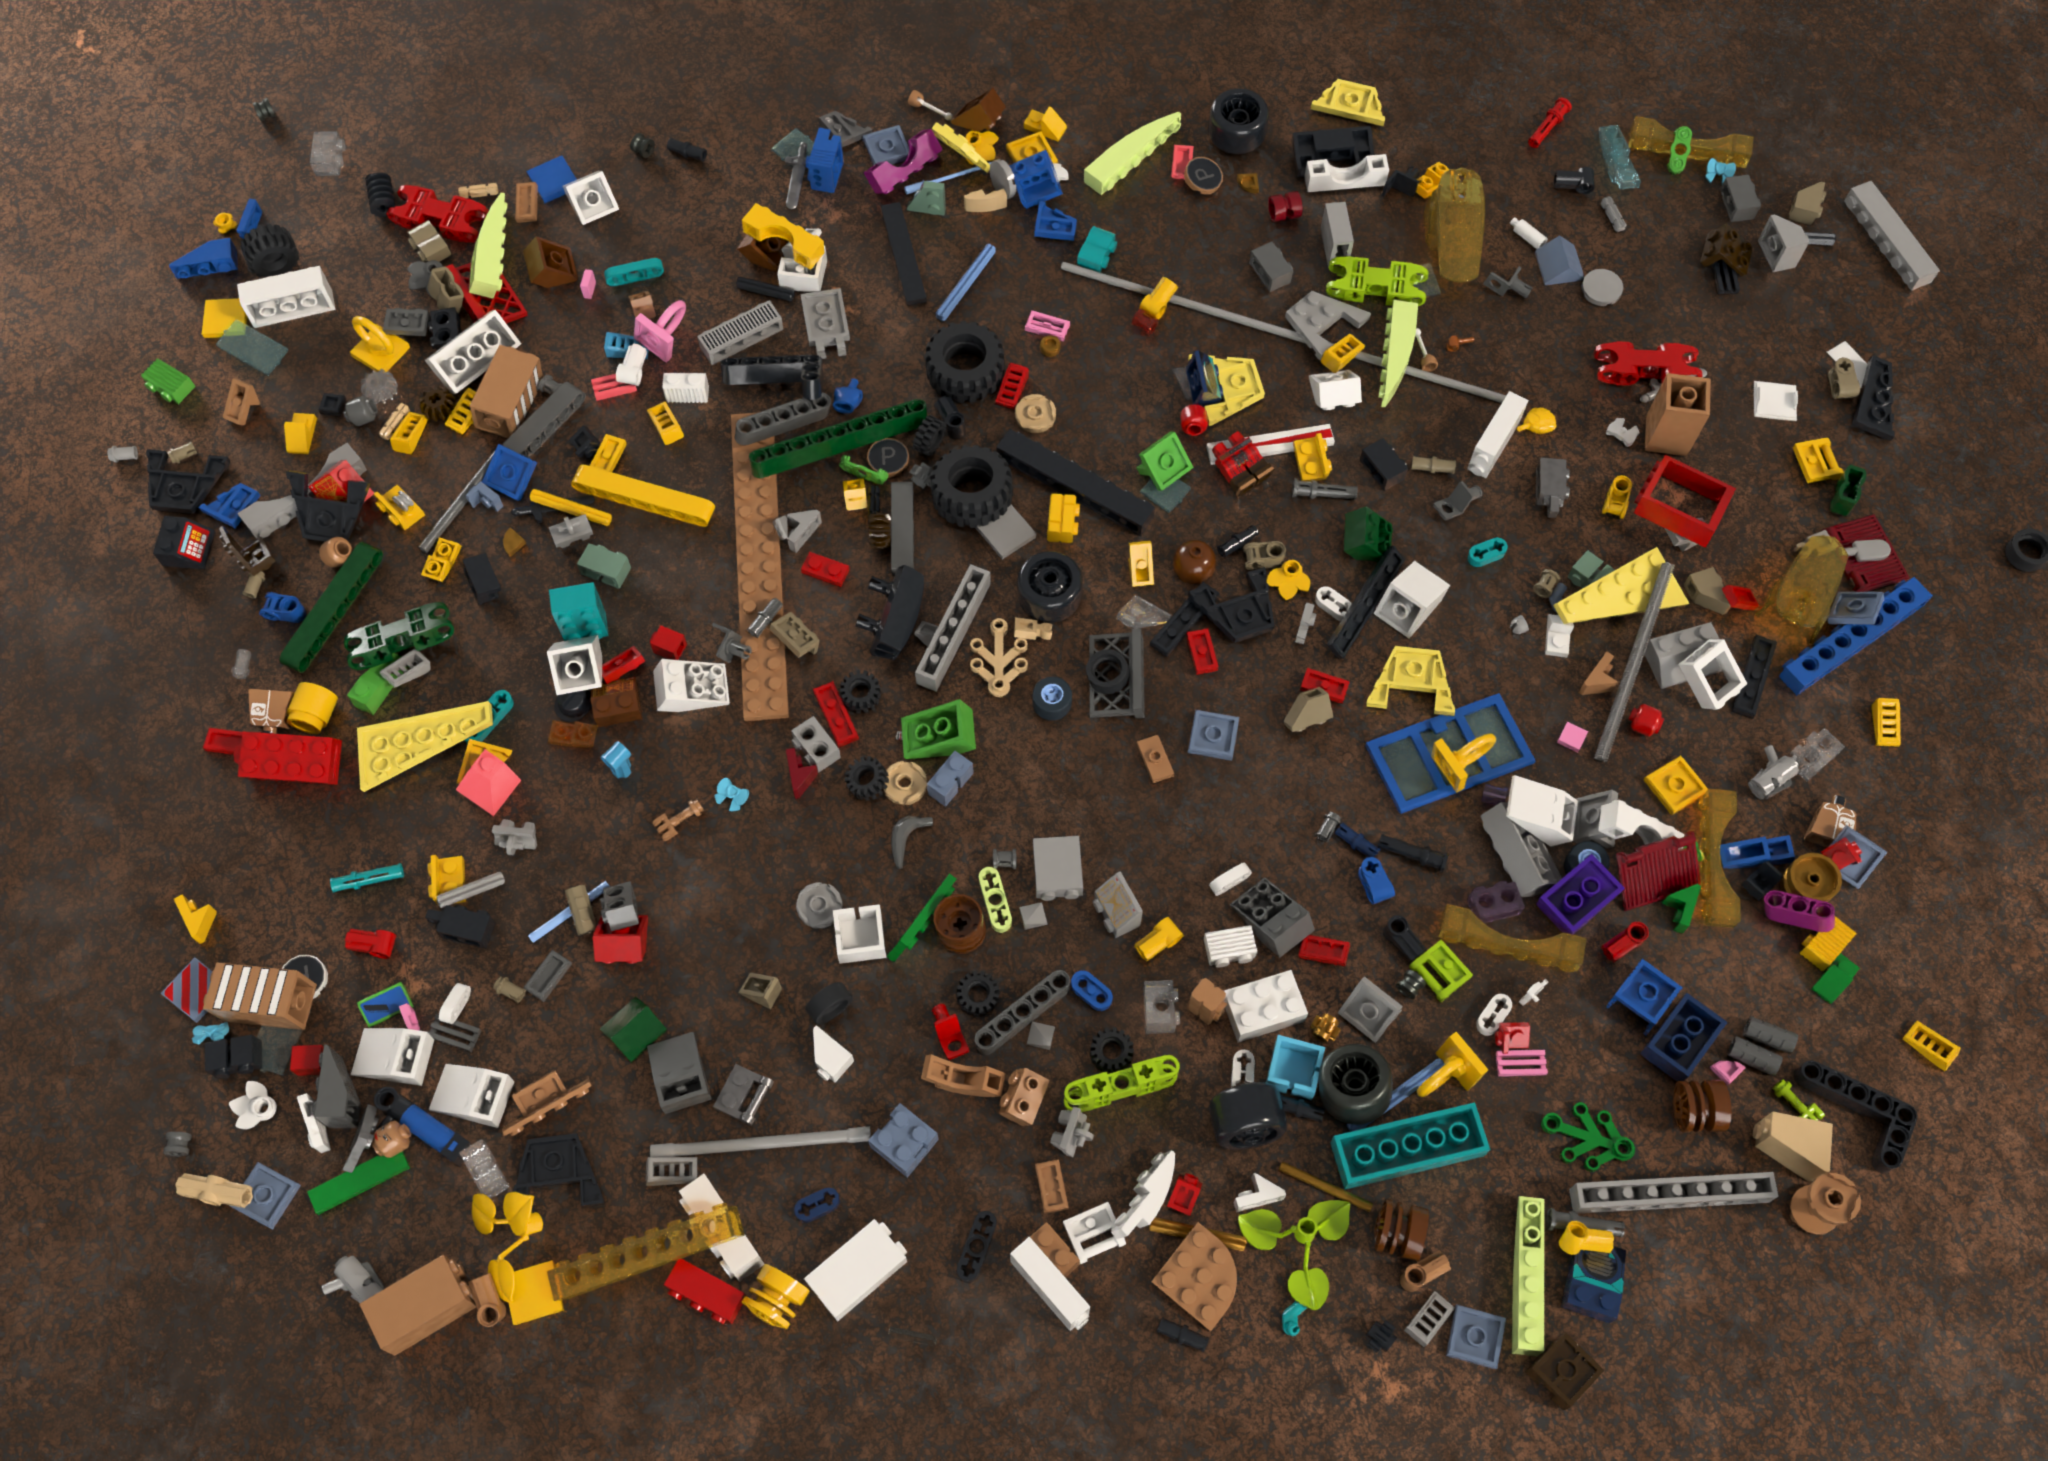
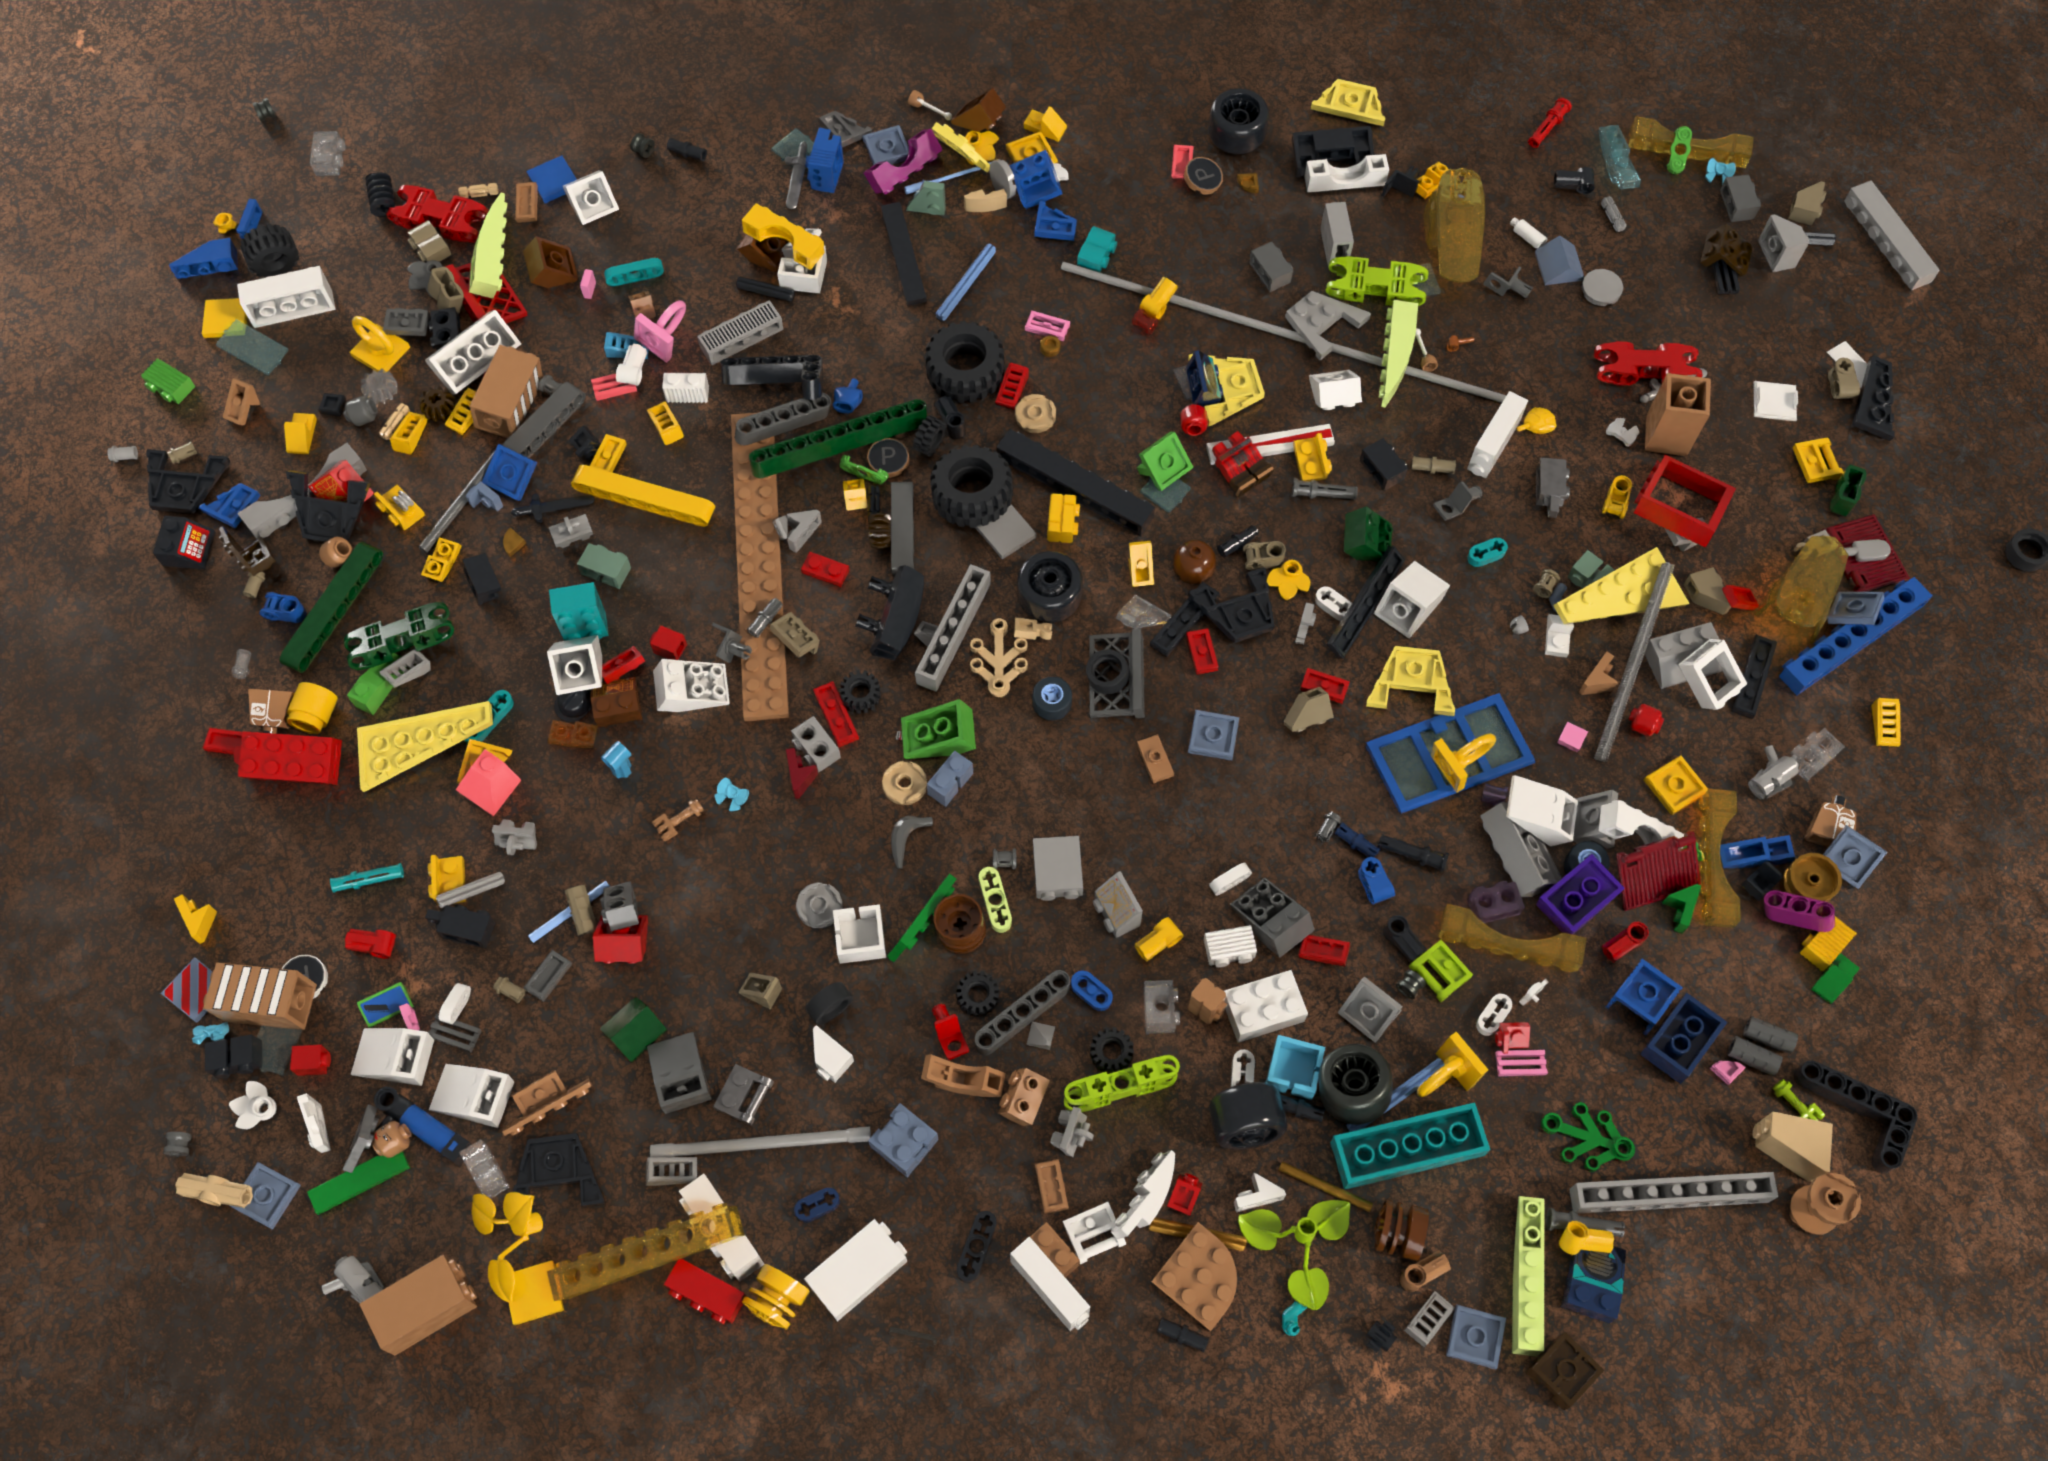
(336, 1099): dark grey slope -> none
(486, 1296): medium nougat piece -> none
(570, 507): yellow axle -> none
(825, 320): light grey tile -> none
(859, 769): black tyre -> none
(921, 475): dark grey gear -> none
(1033, 916): light grey slope -> none
(1129, 152): yellowish green slope -> none
(1285, 206): dark red wheel -> none
(1325, 1028): pearl gold gear -> none
(1346, 353): yellow slope -> none
(1702, 1106): reddish brown wheel -> none
(1843, 853): red bracket -> none
(1935, 1057): yellow slope -> none

